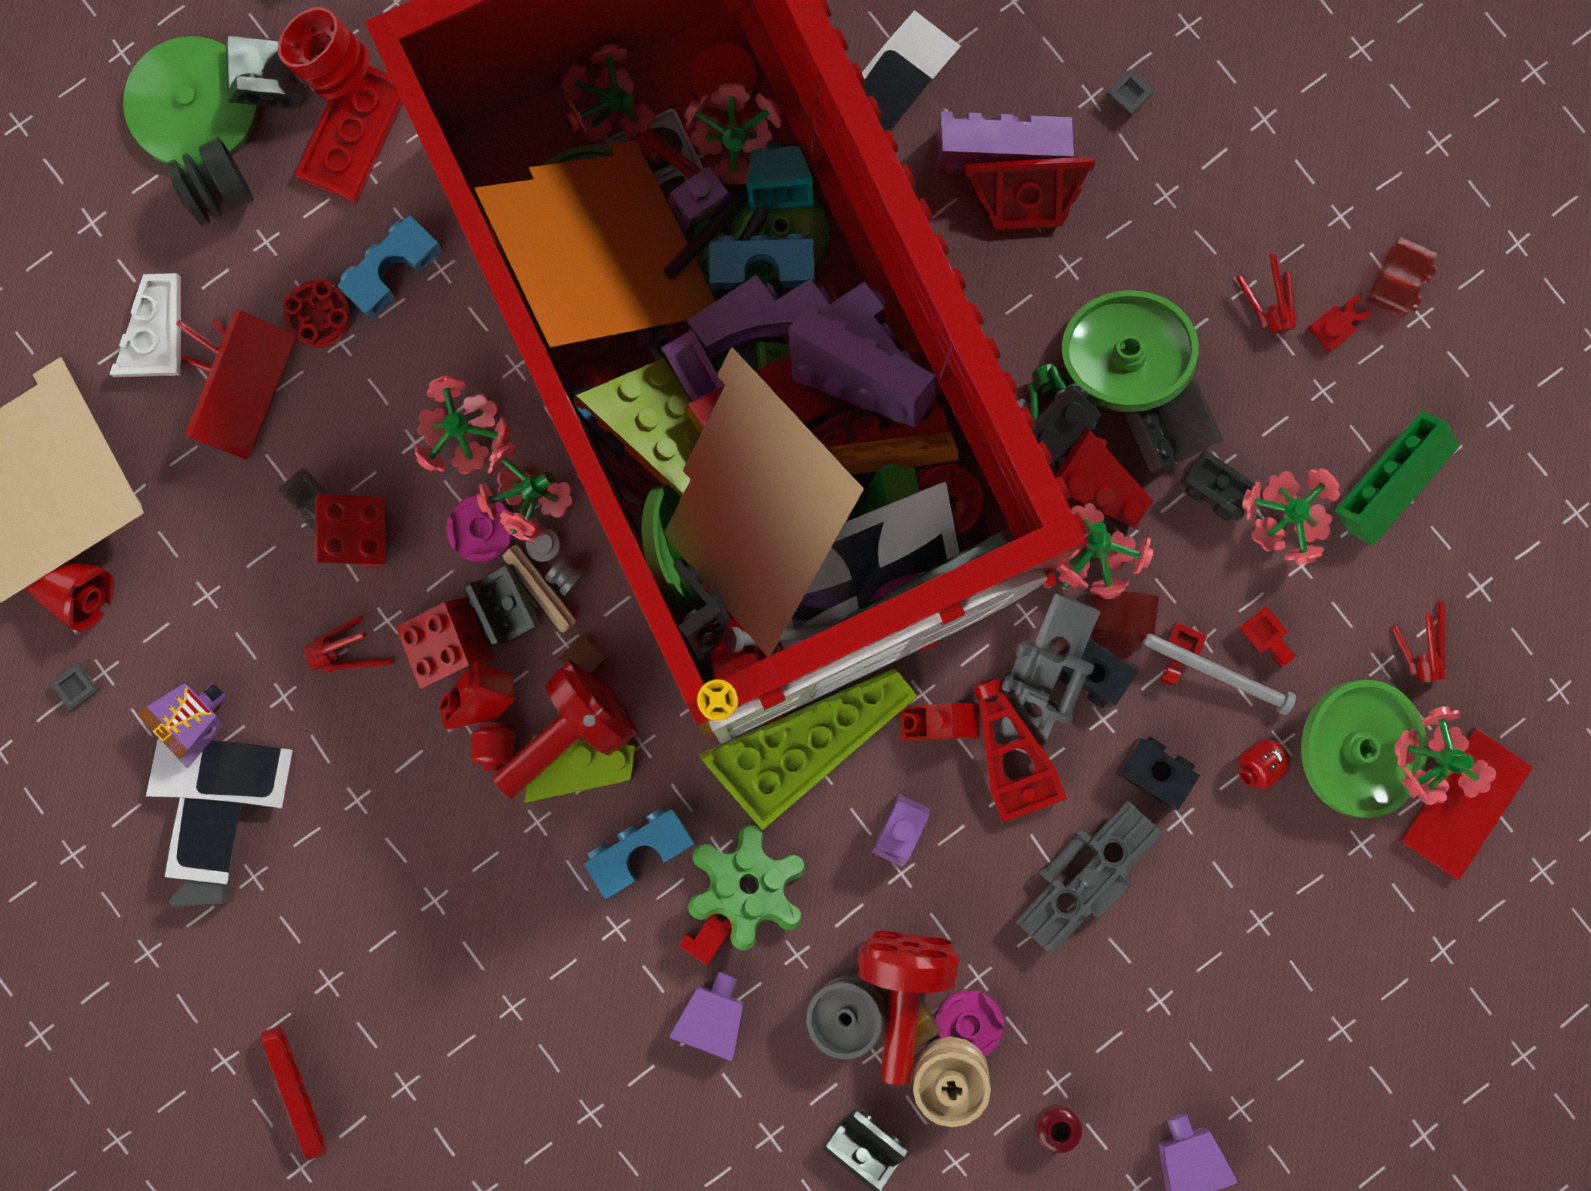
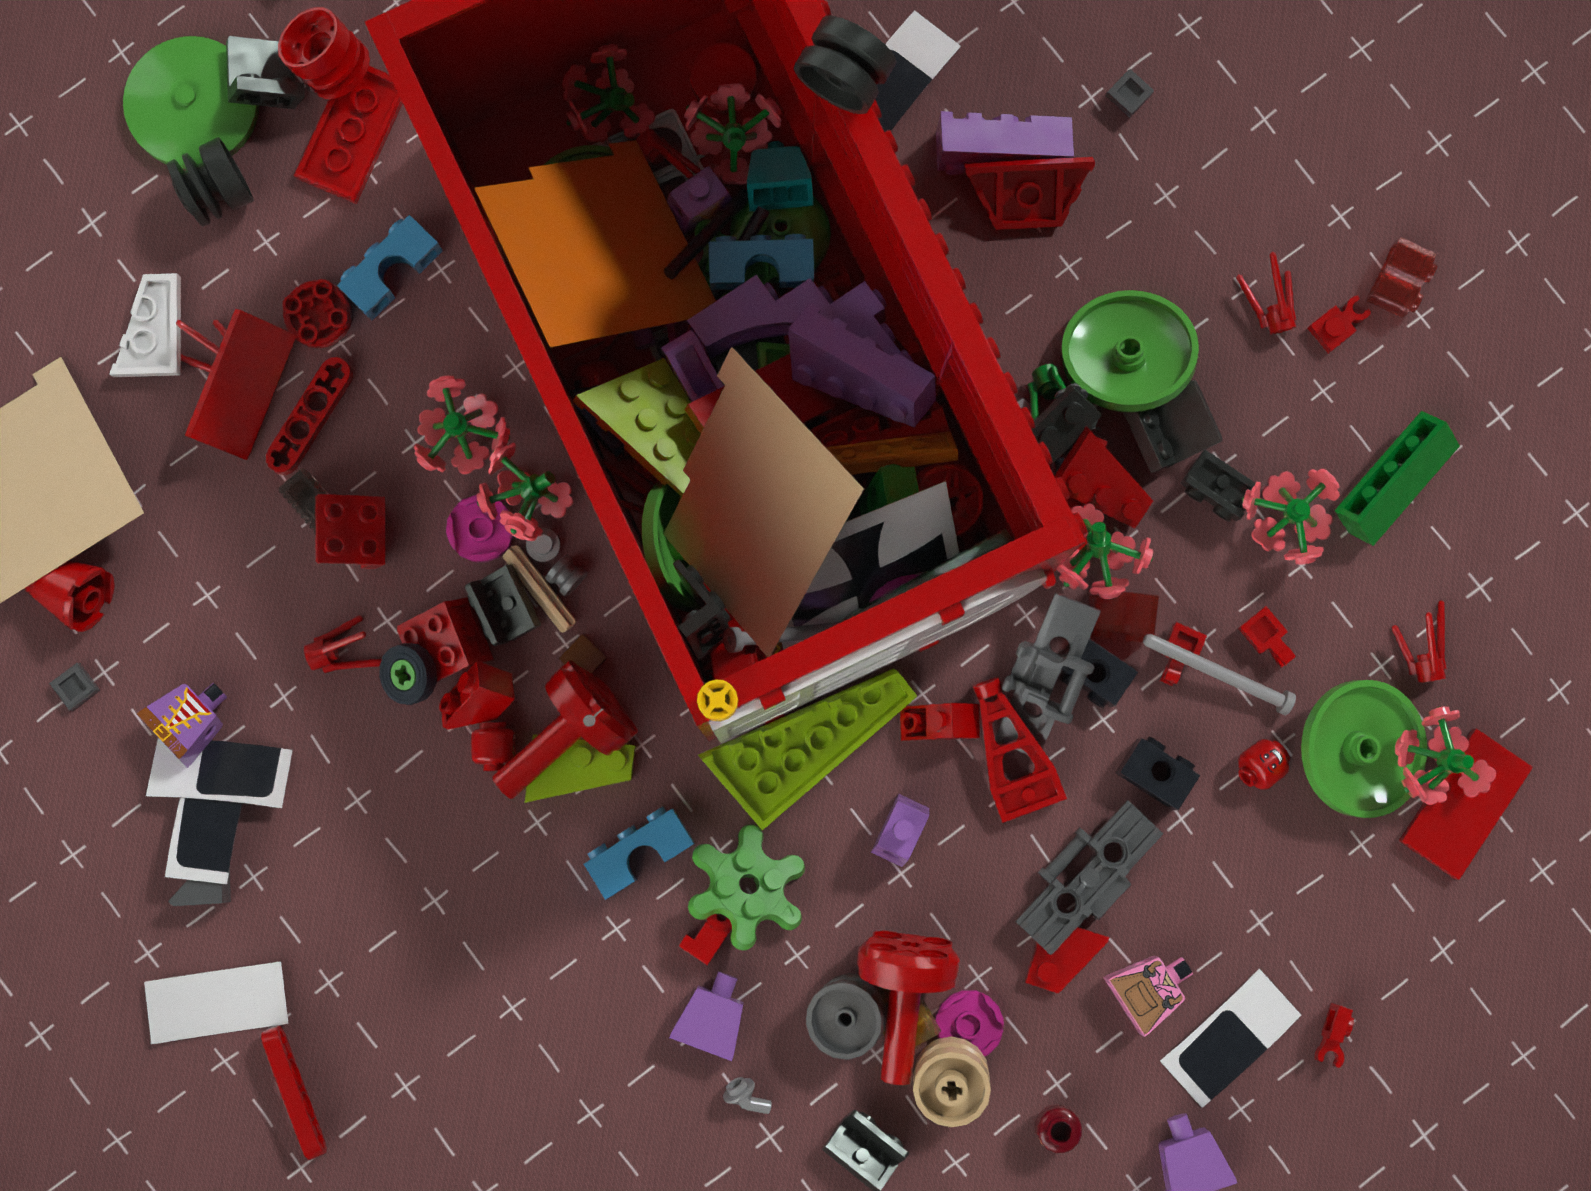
(216, 1002): none -> white sticker
(303, 412): none -> red beam
(419, 666): none -> black bush
(740, 1092): none -> light grey plate
(845, 64): none -> pearl dark grey wheel
(1057, 970): none -> red wing
(1149, 990): none -> torso
(1231, 1038): none -> sticker
(1336, 1027): none -> red plate

